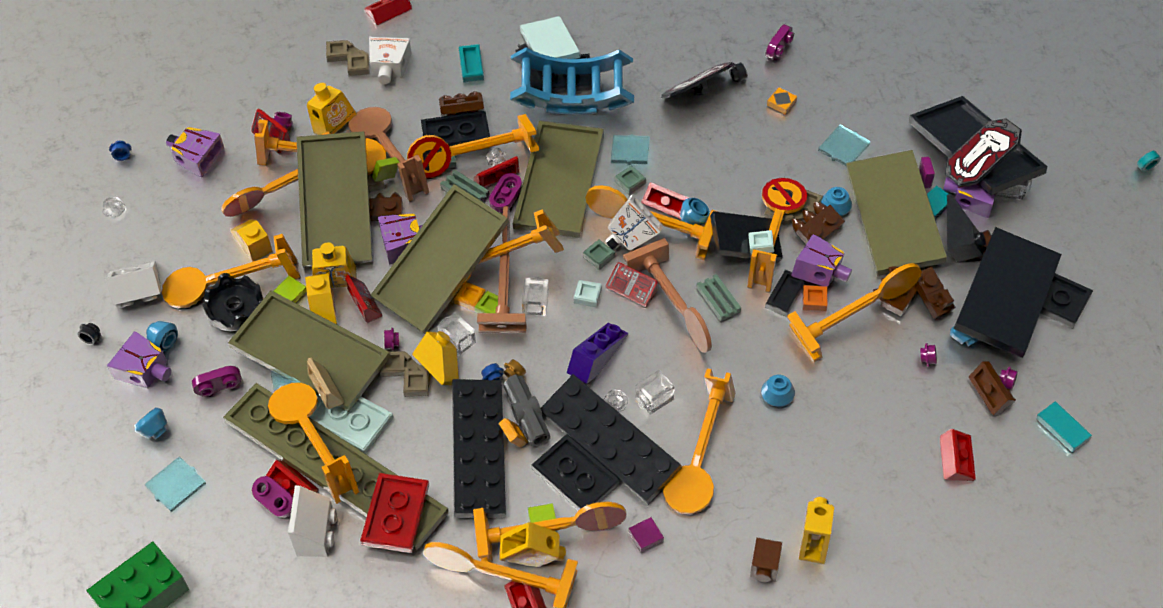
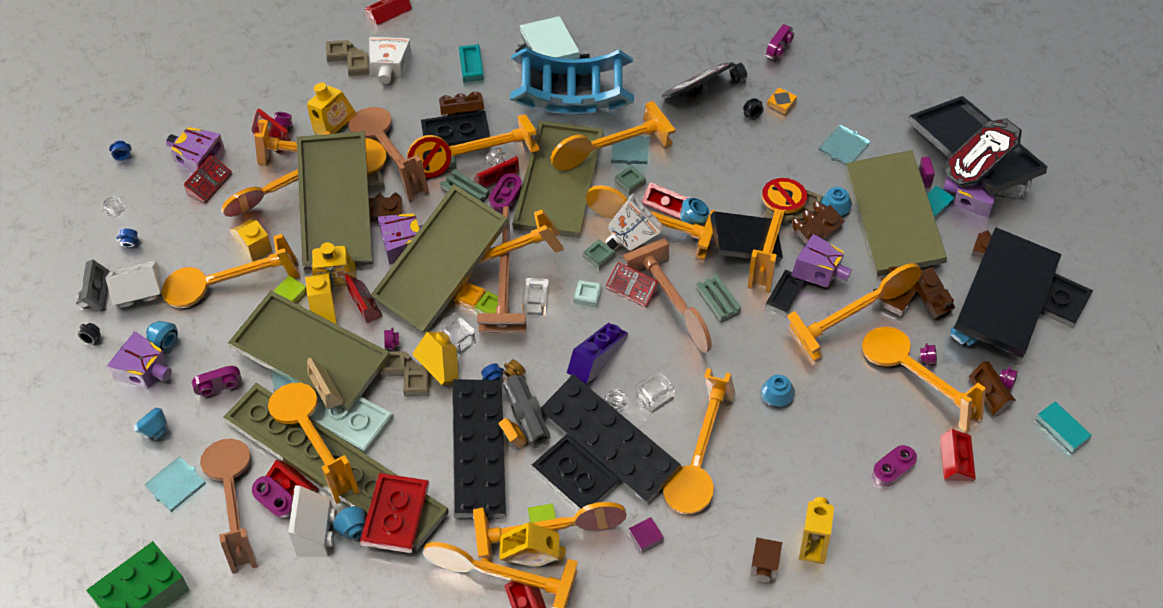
(93, 287): none -> dark grey hinge
(127, 237): none -> blue plate
(206, 179): none -> slope
(224, 462): none -> nougat piece
(226, 292): black plate -> none
(350, 522): none -> dark azure cone
(385, 169): lime tile -> none
(576, 148): none -> light orange piece
(753, 108): none -> black plate
(761, 241): light aqua tile -> none
(815, 298): orange tile -> none
(892, 347): none -> light orange piece
(896, 464): none -> magenta plate
(963, 237): black slope -> none
(1148, 161): teal tile -> none

